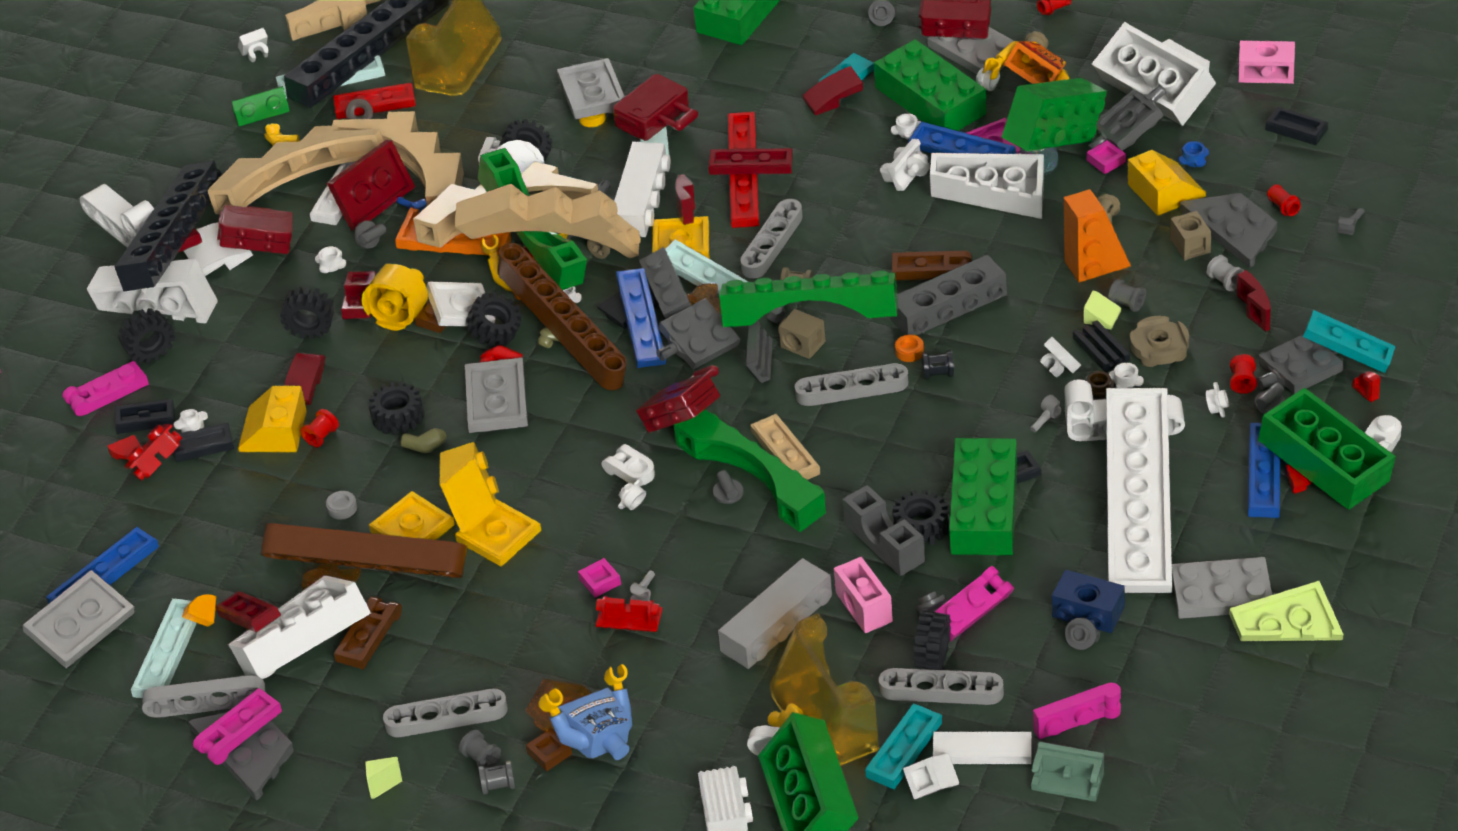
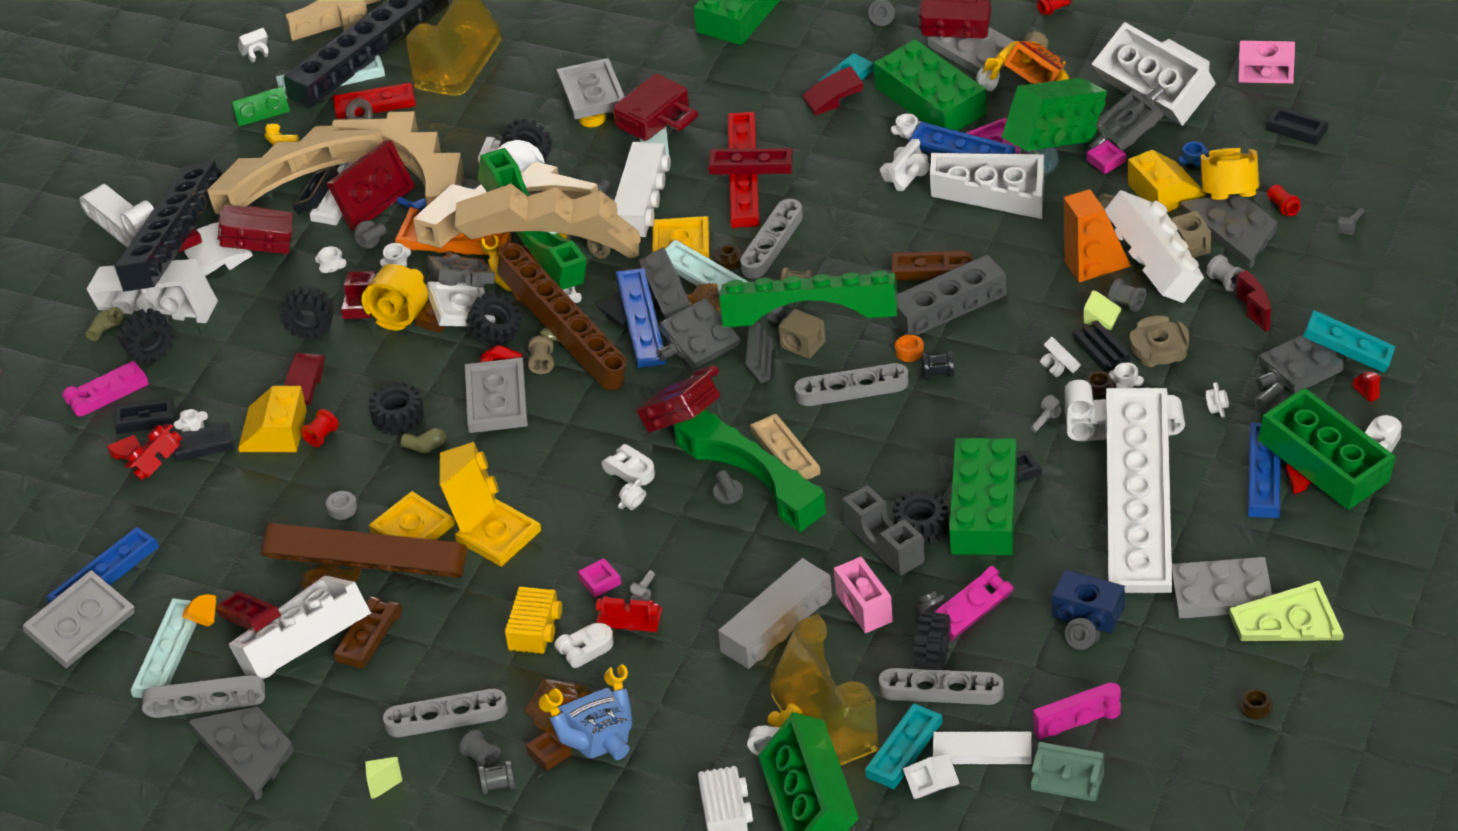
(104, 321): none -> olive arm
(237, 726): dark pink plate -> none
(314, 190): none -> black tile
(395, 254): none -> white plate
(456, 269): none -> dark grey plate
(533, 620): none -> yellow brick
(541, 359): none -> dark tan bush
(594, 639): none -> white plate
(685, 199): dark red slope -> none
(728, 256): none -> dark brown plate
(1155, 244): none -> white wedge
(1230, 172): none -> yellow brick
(1243, 379): red bush -> none
(1256, 704): none -> dark brown plate

